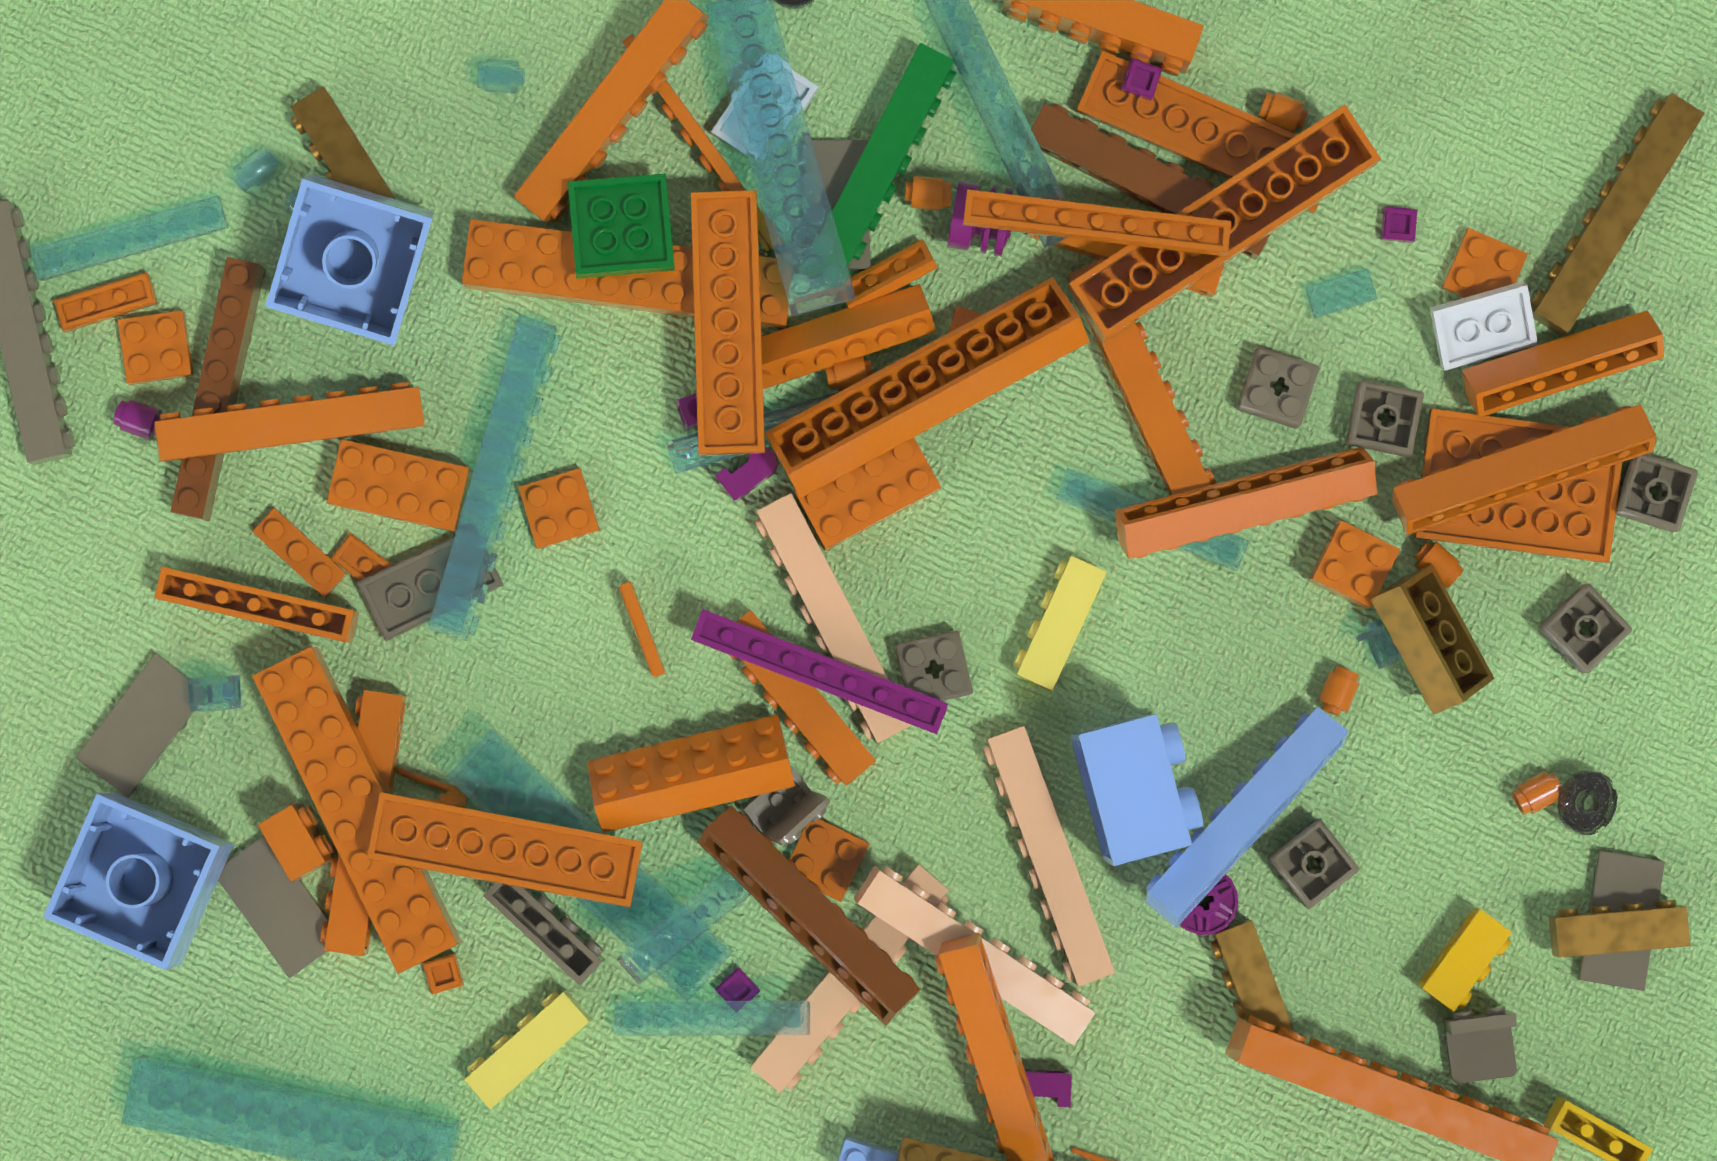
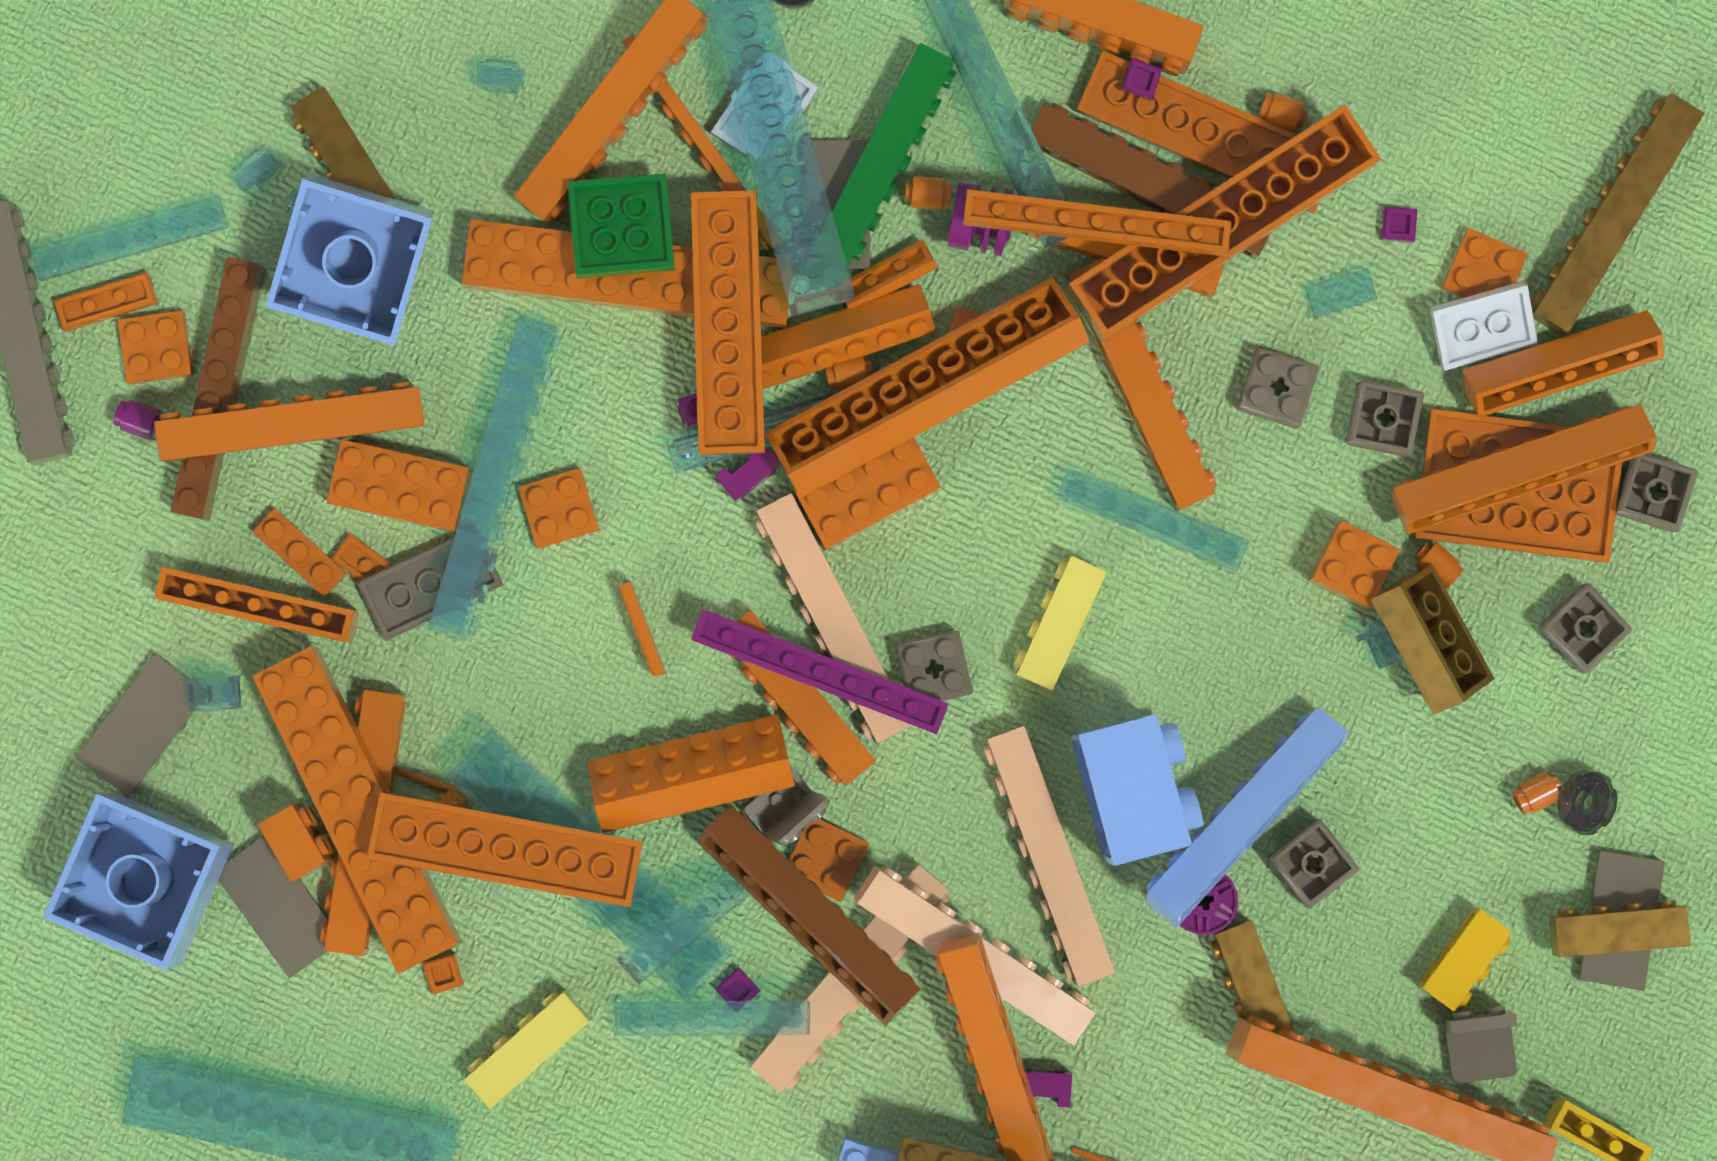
(547, 930): dark tan brick -> none
(1245, 502): orange brick -> none
(1339, 690): orange brick -> none

